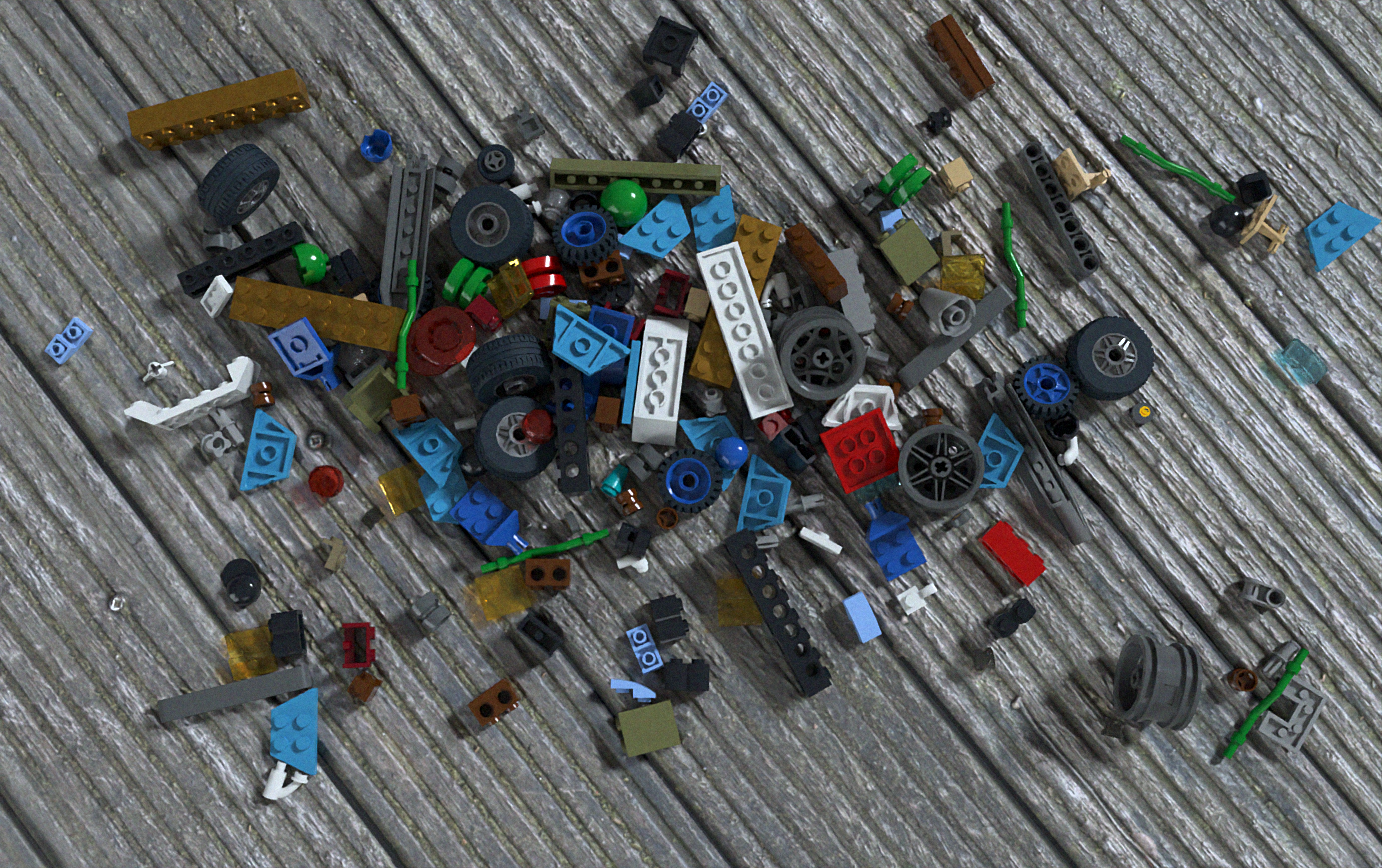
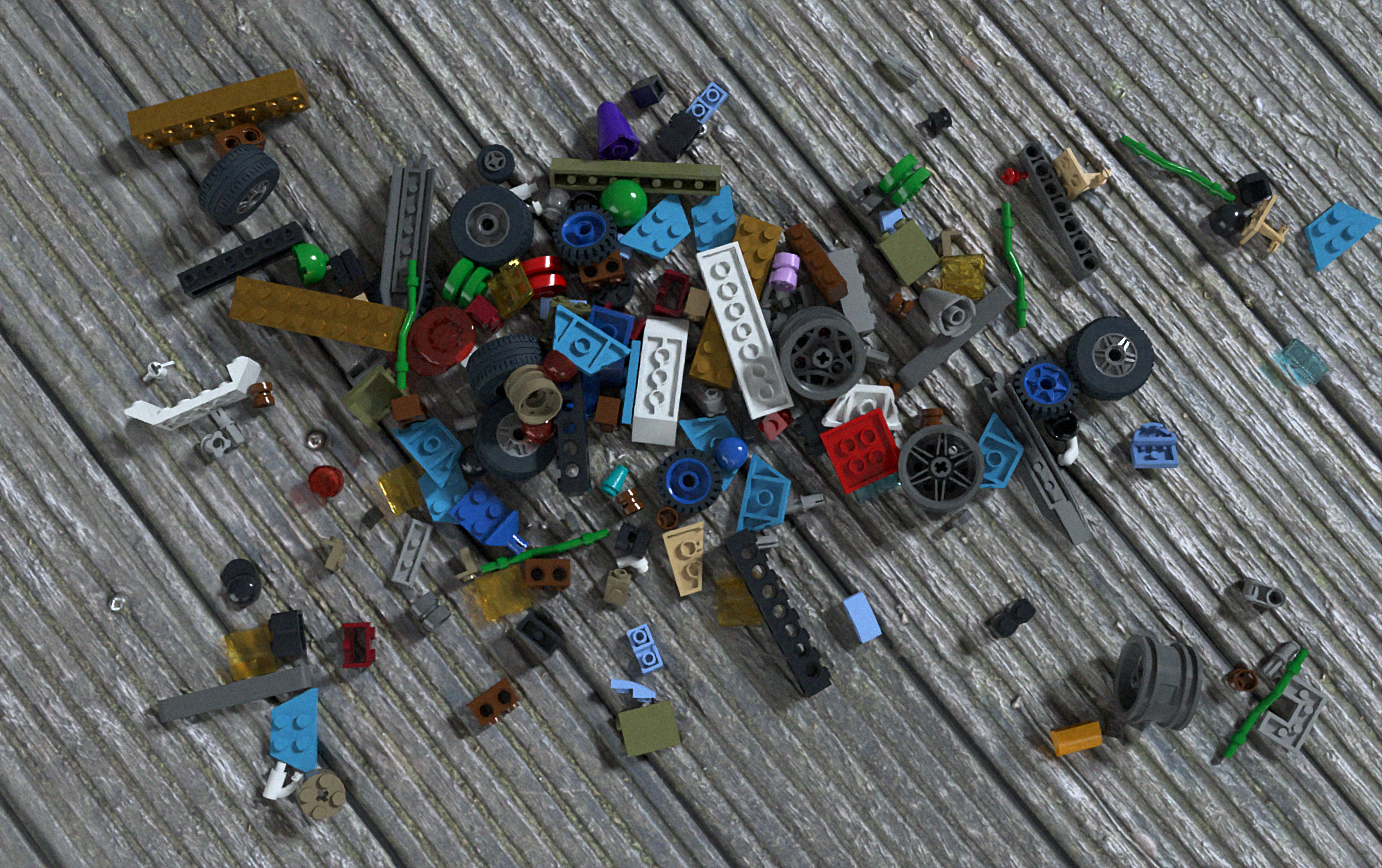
(68, 342): light blue slope -> none
(216, 296): white plate -> none
(217, 236): dark grey wheel -> none
(237, 136): none -> reddish brown brick
(268, 453): dark azure wing -> none
(306, 353): blue plate -> none
(311, 802): none -> dark tan brick
(364, 686): reddish brown brick -> none
(377, 146): blue hair -> none
(412, 553): none -> light grey tile
(443, 182): dark grey wheel -> none
(470, 560): none -> dark tan bracket
(528, 124): dark grey plate -> none
(533, 394): none -> dark tan wheel
(559, 366): none -> clear red hair
(614, 134): none -> dark purple cone
(617, 586): none -> dark tan bracket
(644, 462): dark grey wheel -> none
(669, 619): black brick -> none
(670, 44): black panel -> none
(686, 556): none -> tan wing
(686, 676): black brick -> none
(786, 270): none -> lavender wheel
(793, 449): black brick -> none
(820, 540): white plate -> none
(891, 541): blue plate -> none
(901, 66): none -> light grey axle
(913, 599): white plate -> none
(956, 176): tan brick -> none
(960, 57): reddish brown brick -> none
(983, 659): clear smoke wheel -> none
(1012, 553): red brick -> none
(1013, 176): none -> red hair
(1076, 737): none -> light orange brick
(1141, 413): dark grey tile -> none
(1153, 447): none -> medium blue slope

